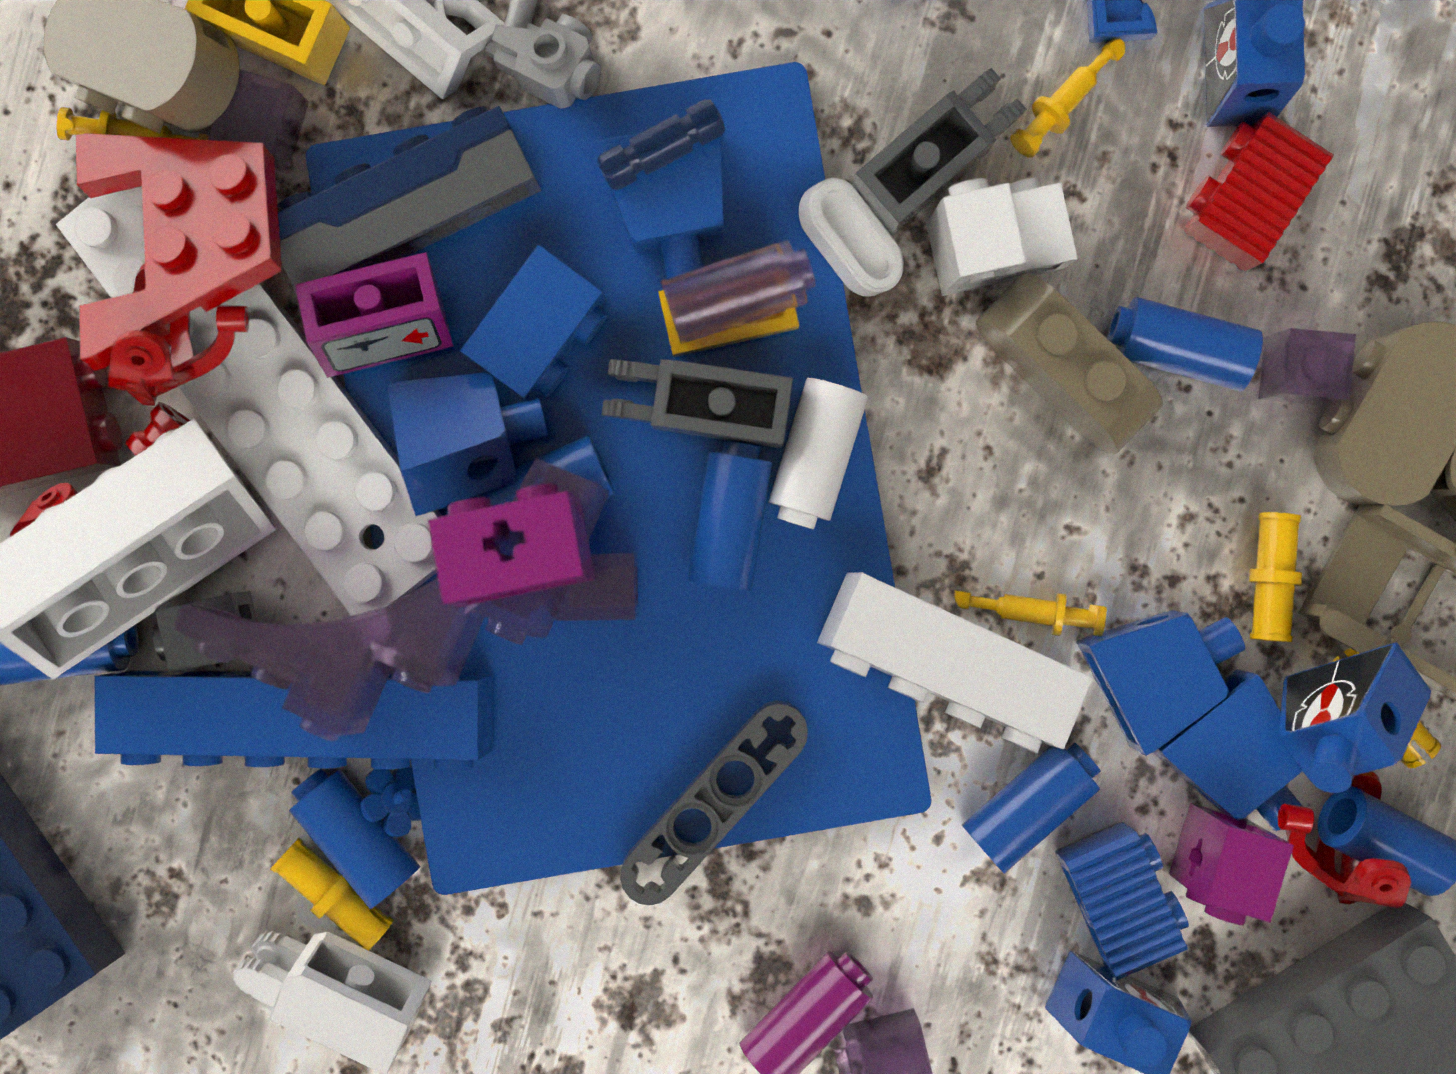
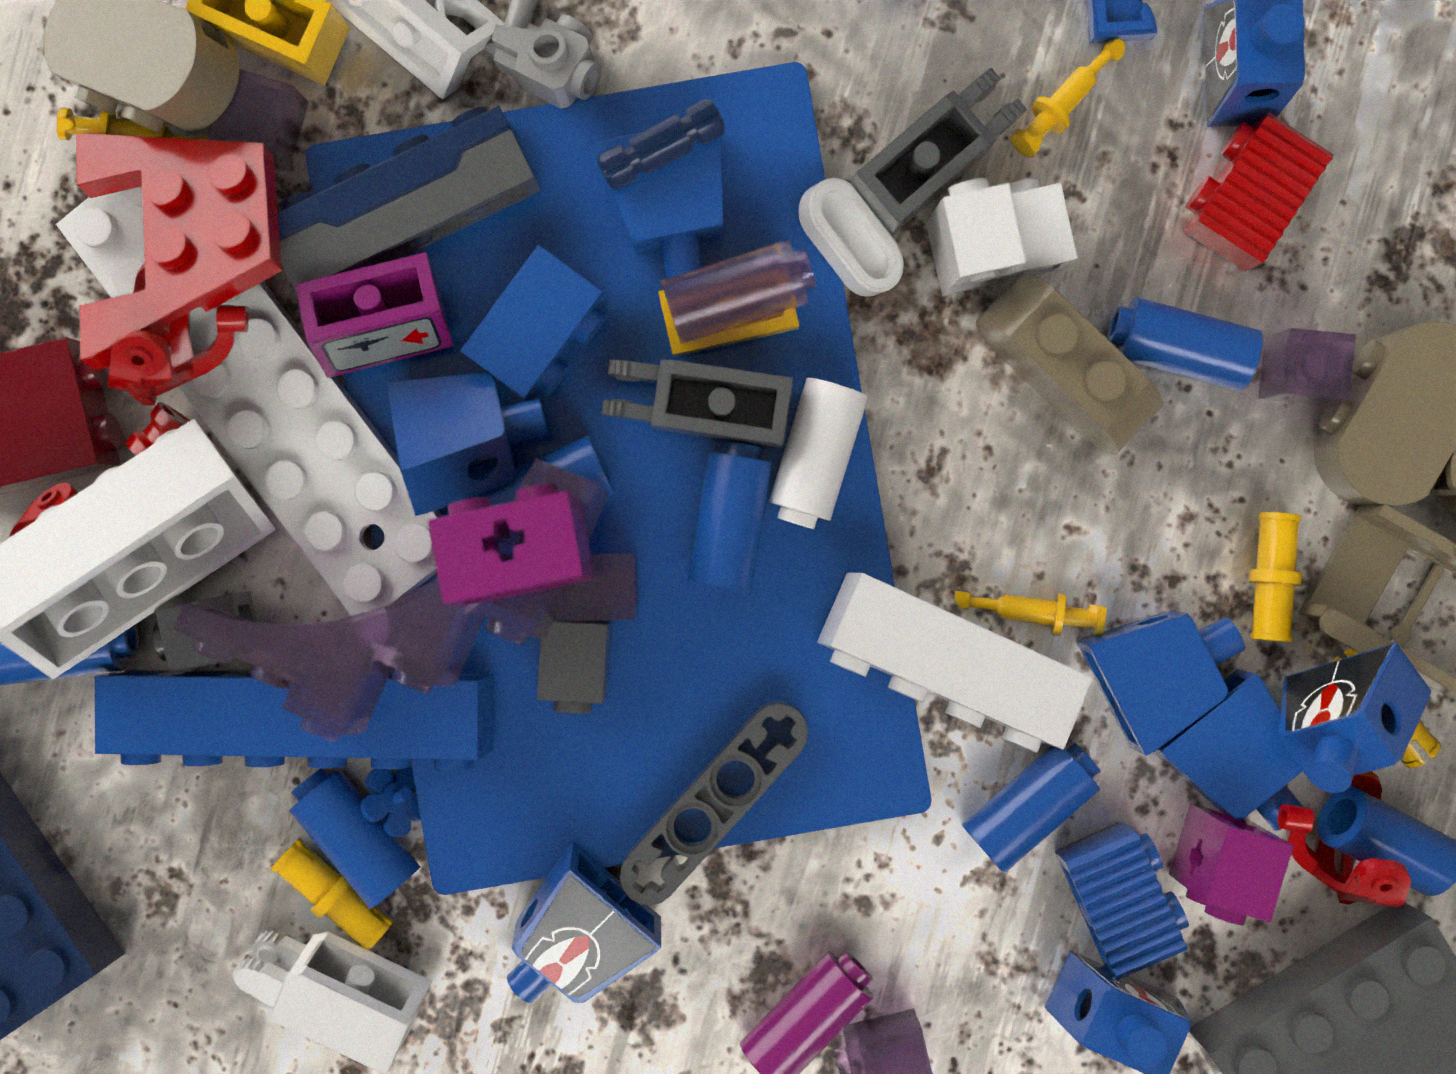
(575, 665): none -> dark grey brick
(580, 932): none -> torso

